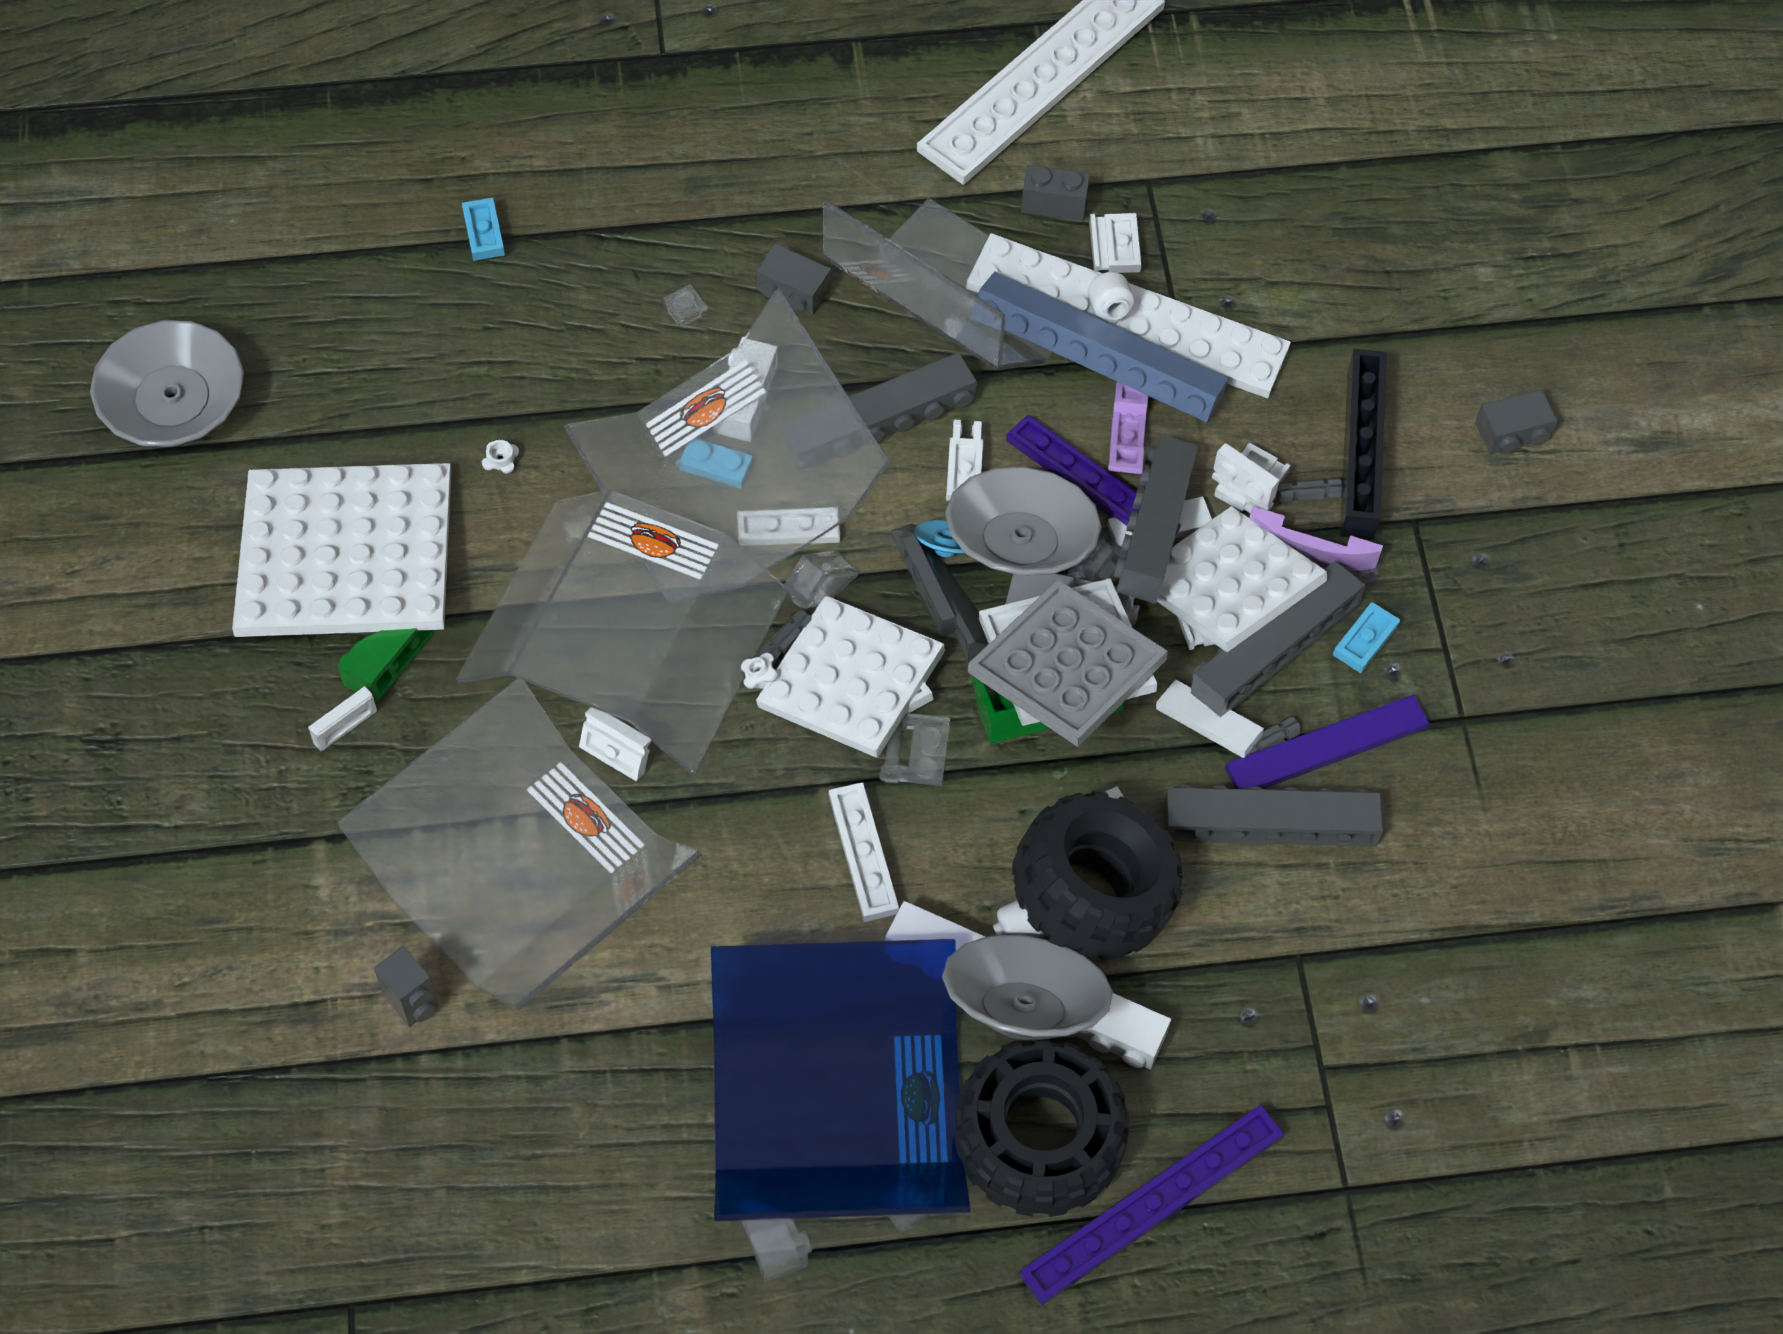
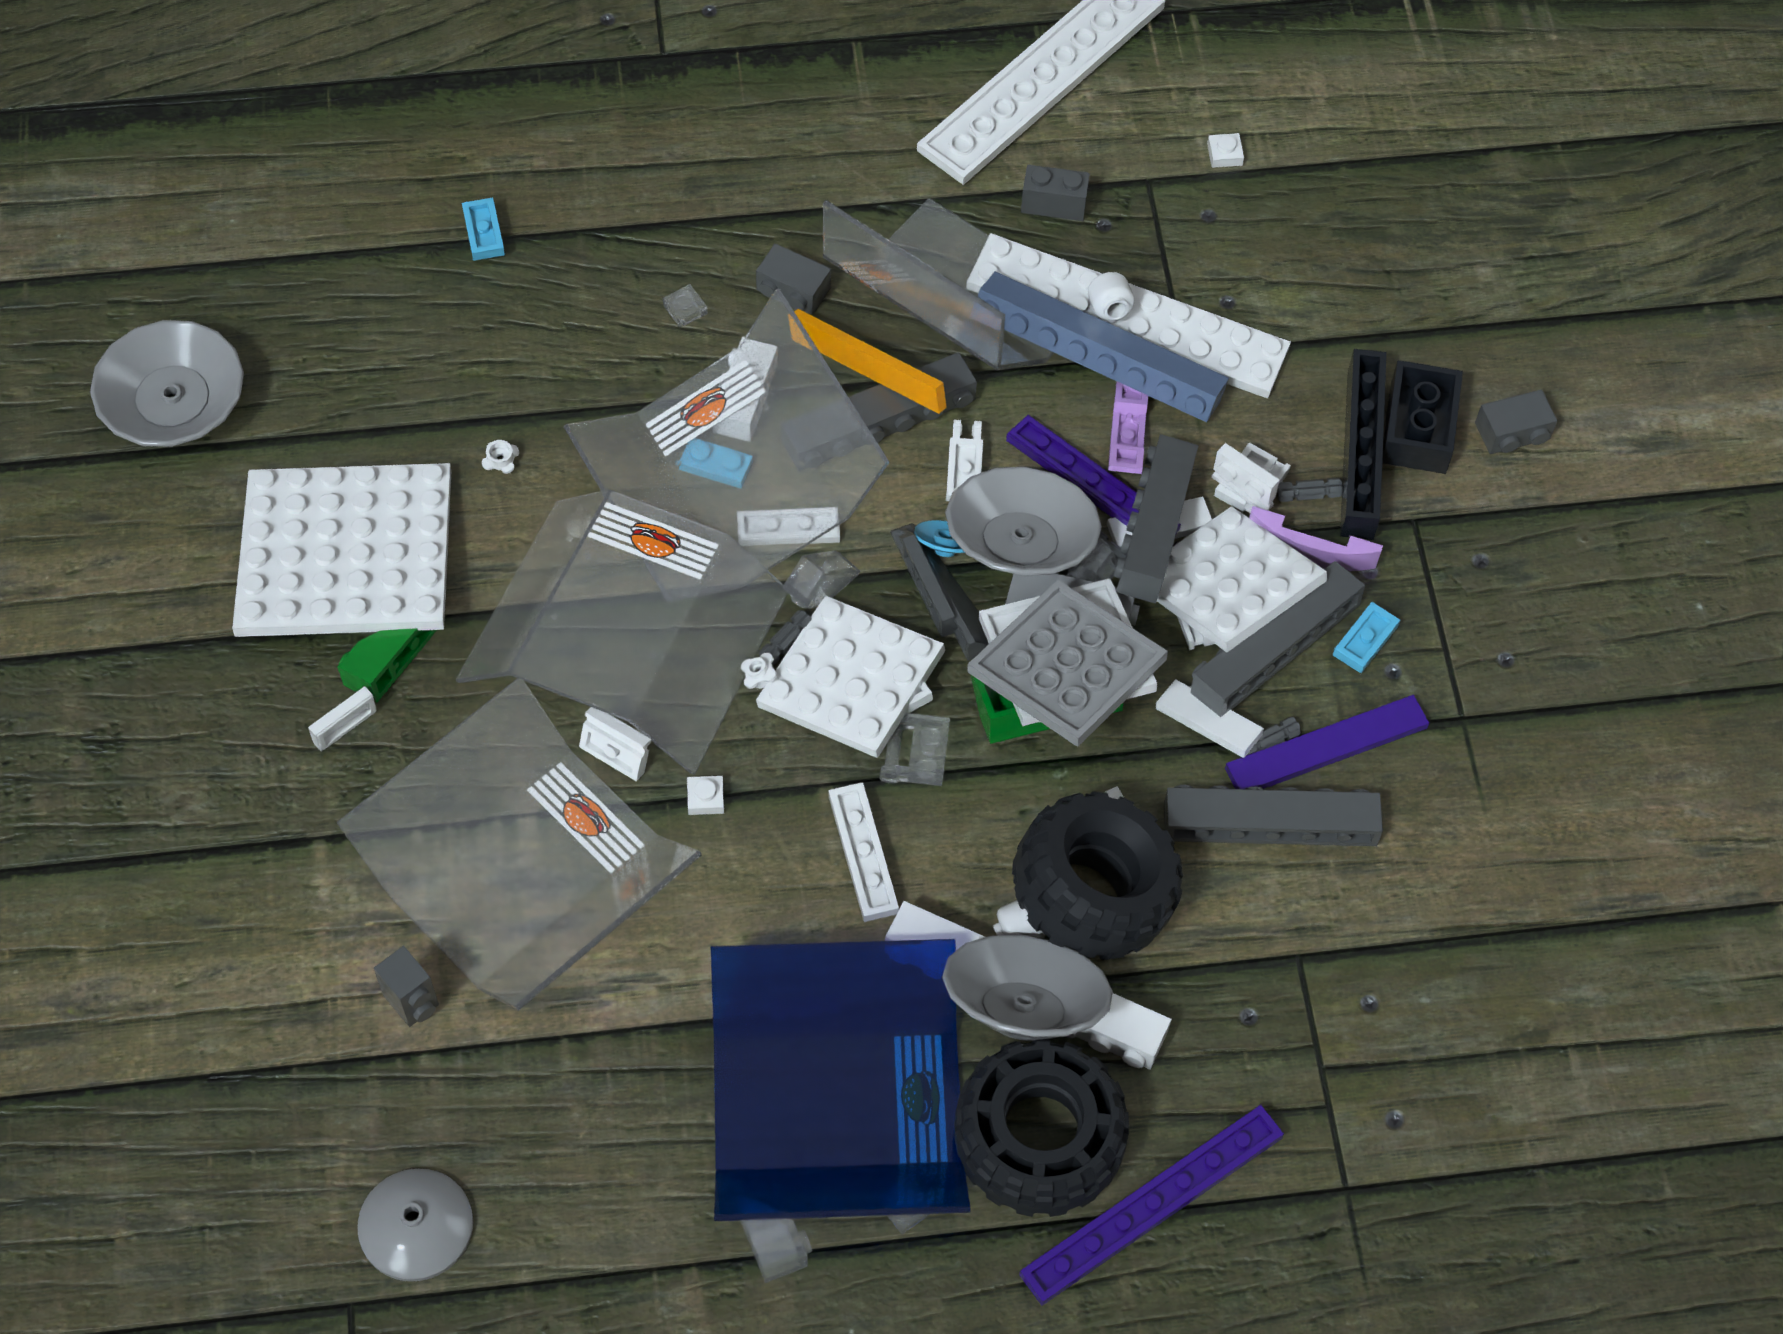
(417, 1247): none -> light grey dish
(705, 795): none -> white plate
(875, 363): none -> light orange tile
(1115, 243): white plate -> none
(1225, 150): none -> white plate
(1422, 417): none -> black brick

